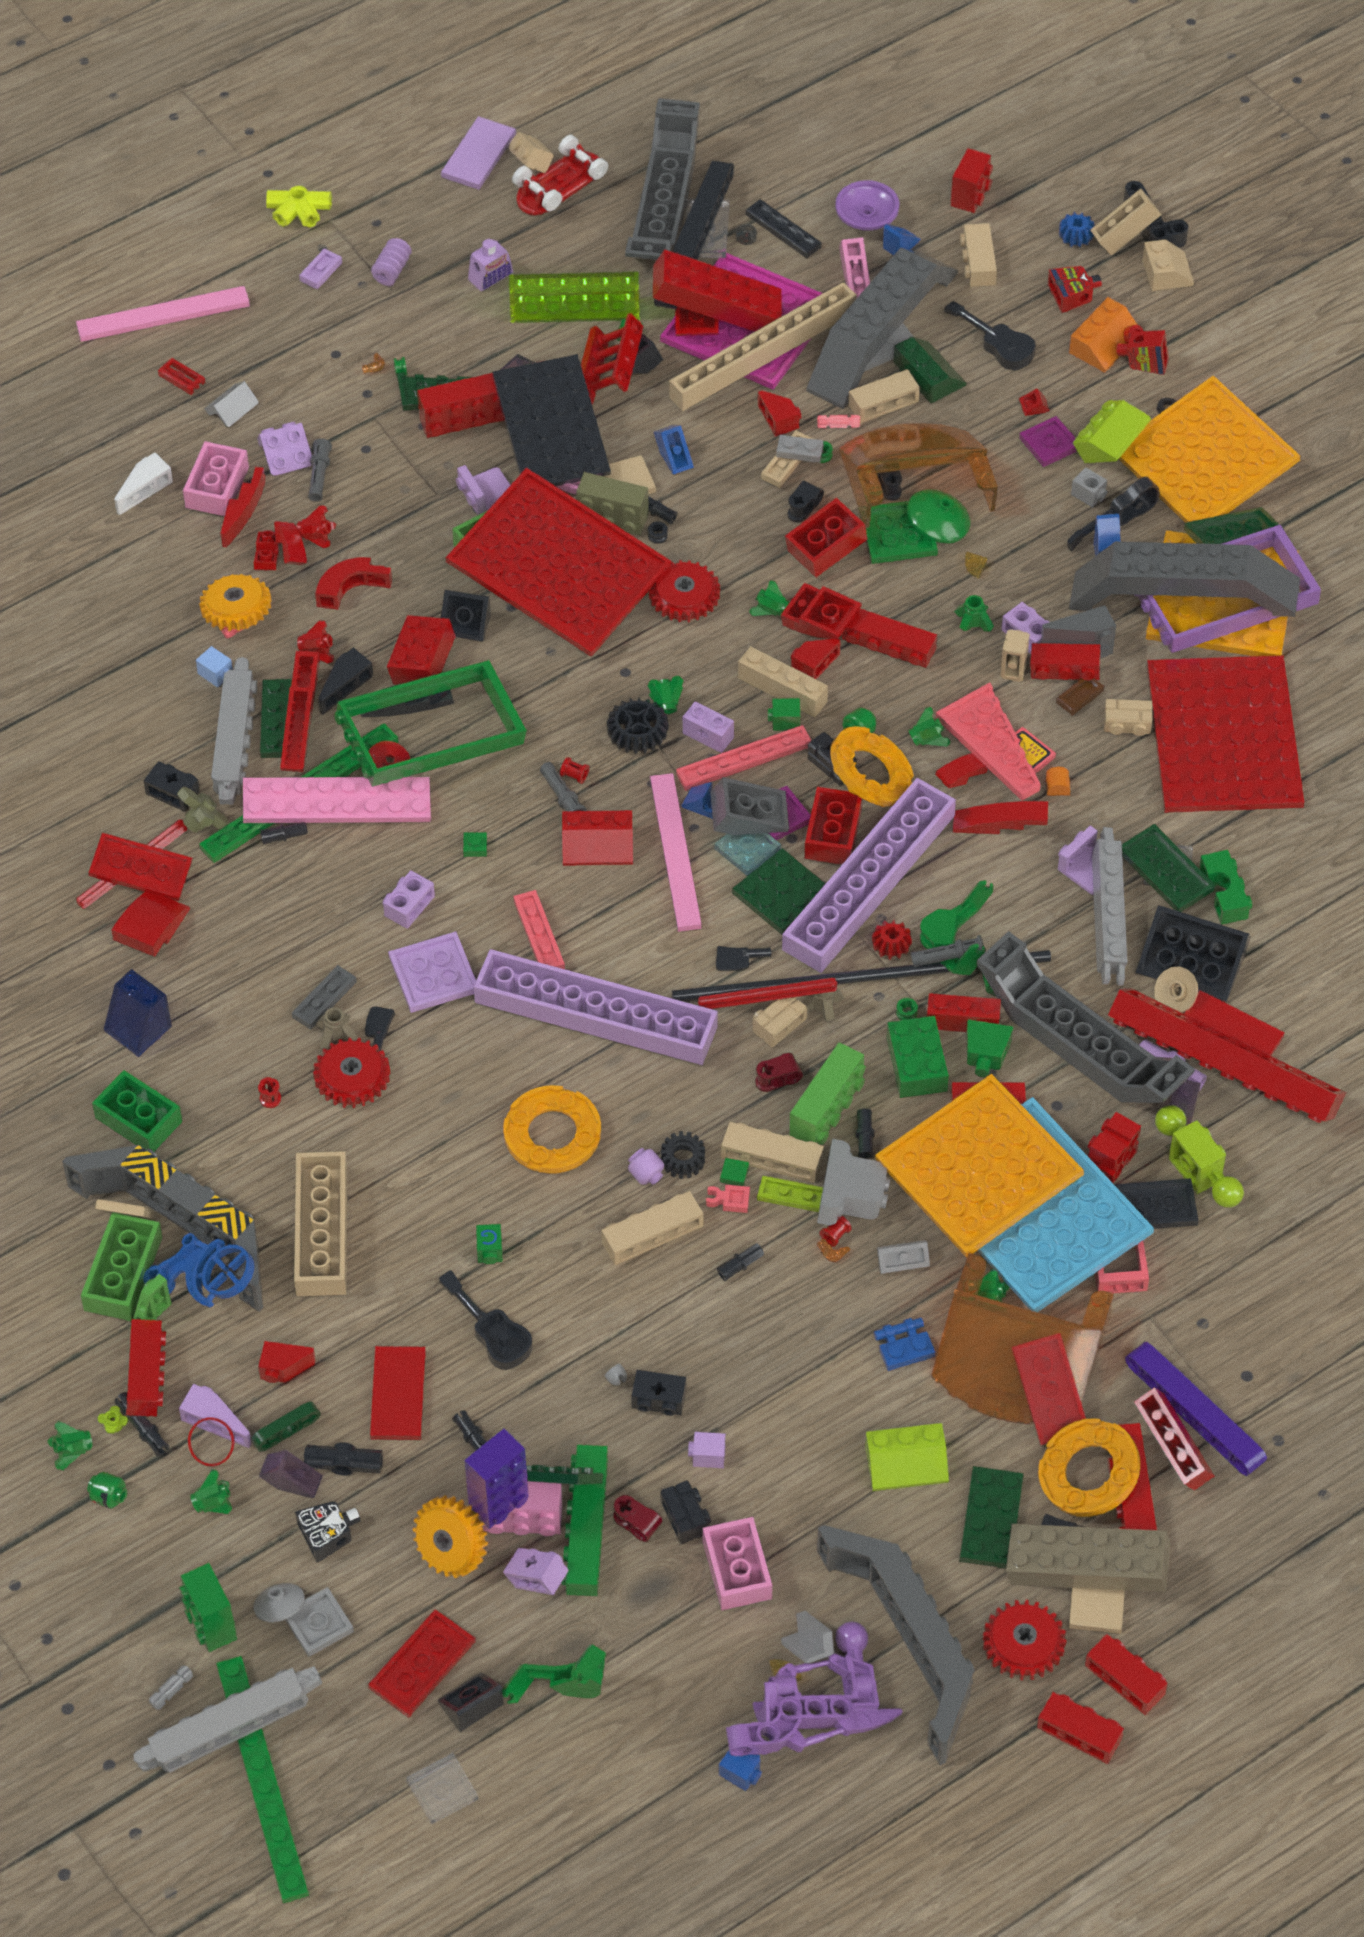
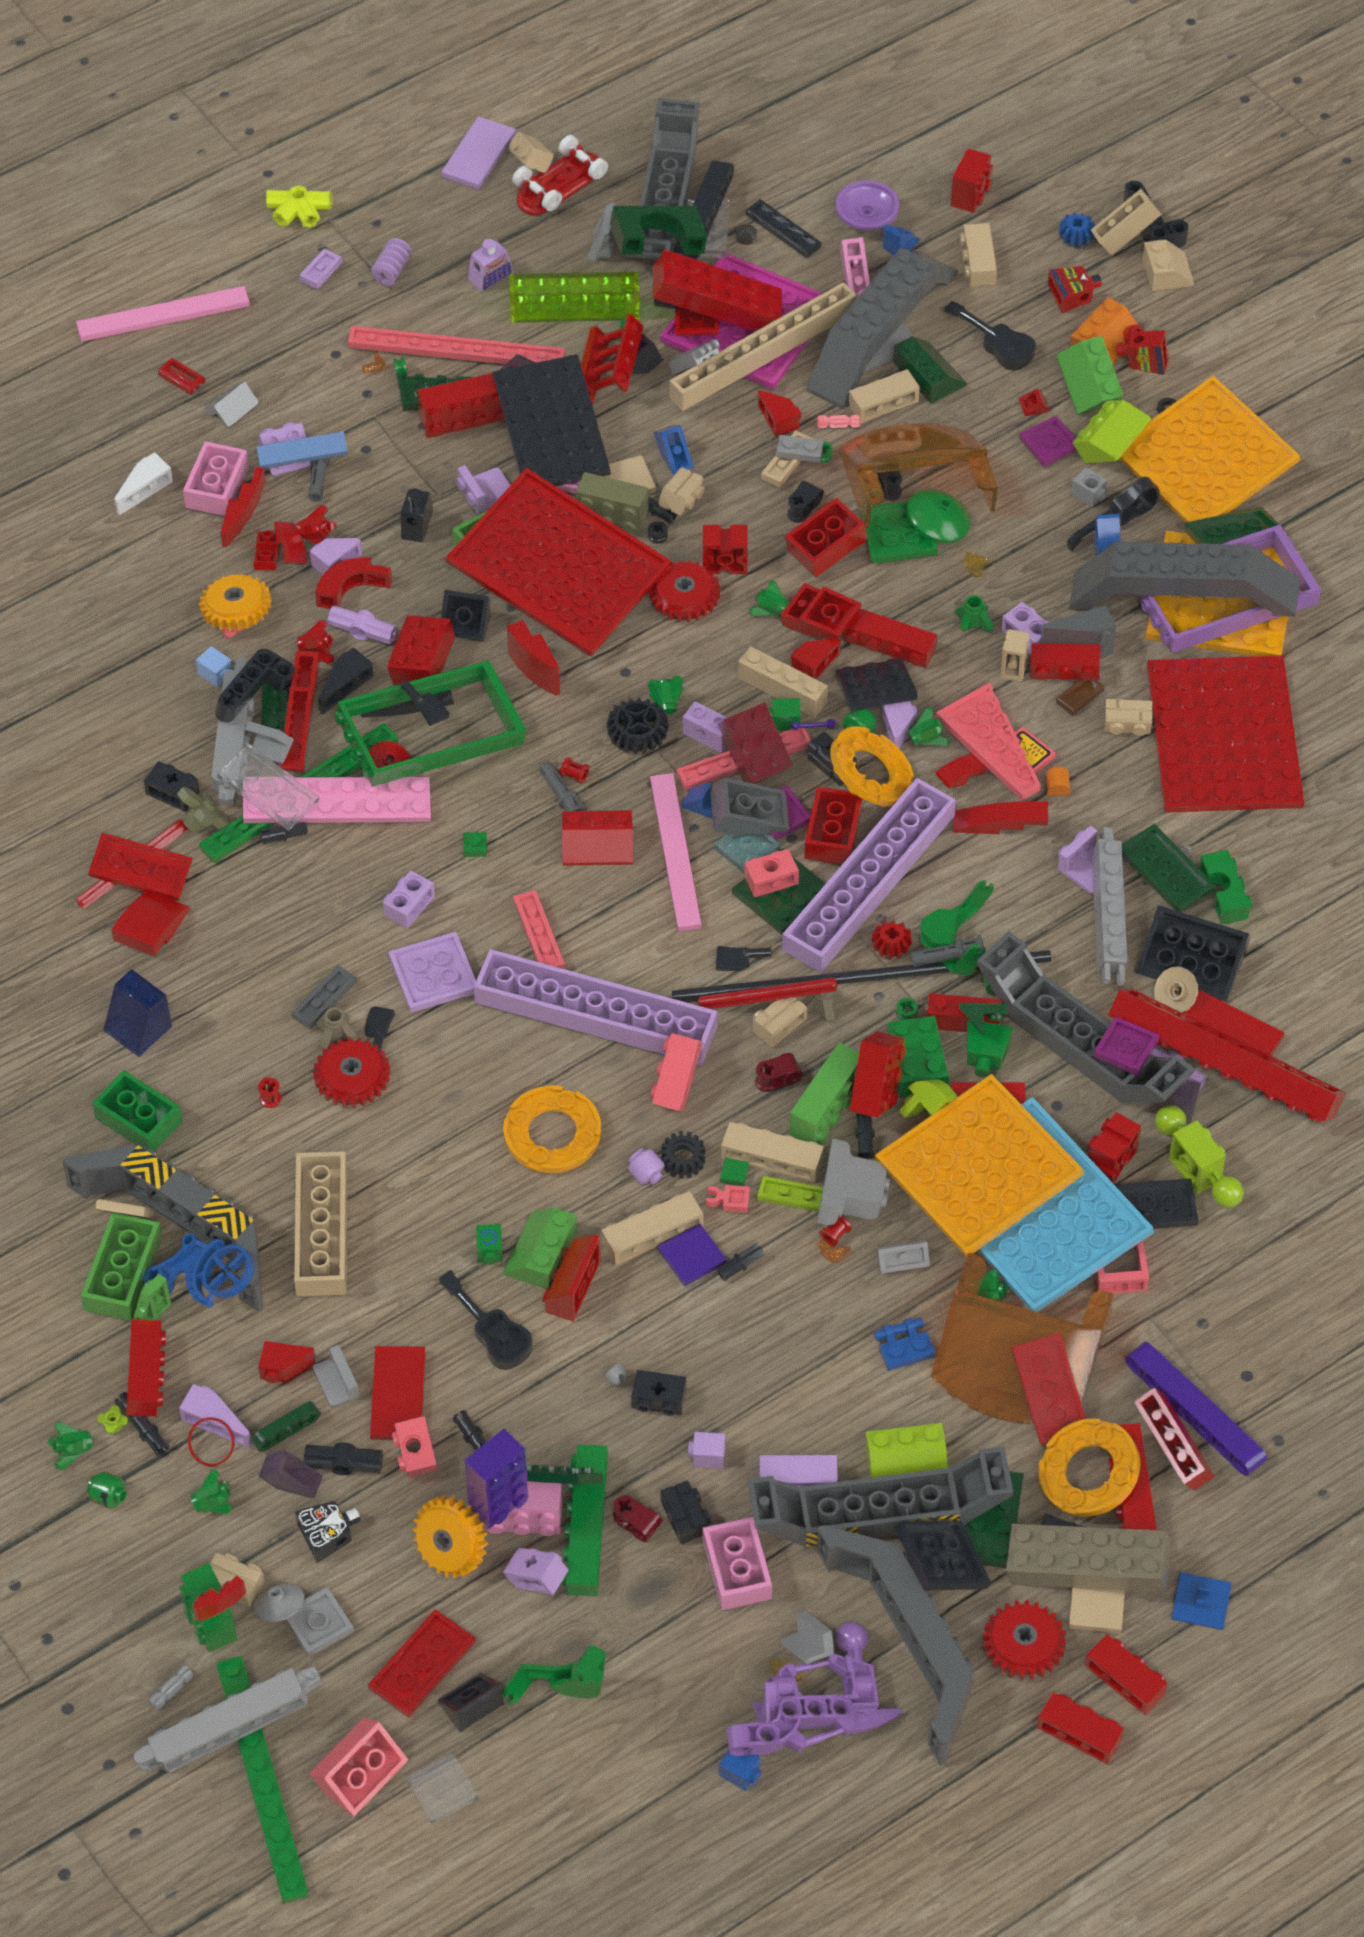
(212, 1603): none -> red slope
(228, 1566): none -> tan brick
(261, 668): none -> black beam
(268, 786): none -> clear tile
(270, 741): none -> light grey panel
(302, 450): none -> medium blue tile
(334, 551): none -> lavender slope
(336, 1378): none -> light grey panel
(359, 1766): none -> coral slope
(362, 624): none -> lavender piece
(414, 1432): none -> coral brick
(419, 507): none -> black torso
(427, 704): none -> black piece
(447, 346): none -> coral plate
(533, 657): none -> red slope
(541, 1246): none -> bright green slope
(573, 1277): none -> red slope
(603, 236): none -> light grey slope
(676, 1072): none -> coral brick
(681, 221): none -> dark green arch
(681, 491): none -> tan brick
(692, 1255): none -> dark purple tile
(694, 356): none -> light grey hinge
(725, 548): none -> red brick
(755, 744): none -> dark red brick
(762, 881): none -> coral brick
(800, 1469): none -> lavender brick
(830, 724): none -> dark purple hinge
(876, 684): none -> black plate
(877, 1074): none -> red brick
(878, 1503): none -> dark grey slope
(898, 720): none -> lavender slope
(927, 1094): none -> lime brick
(942, 1555): none -> black plate
(977, 1011): none -> dark green slope
(1089, 375): none -> bright green slope
(1126, 1045): none -> magenta plate
(1201, 1601): none -> blue piece

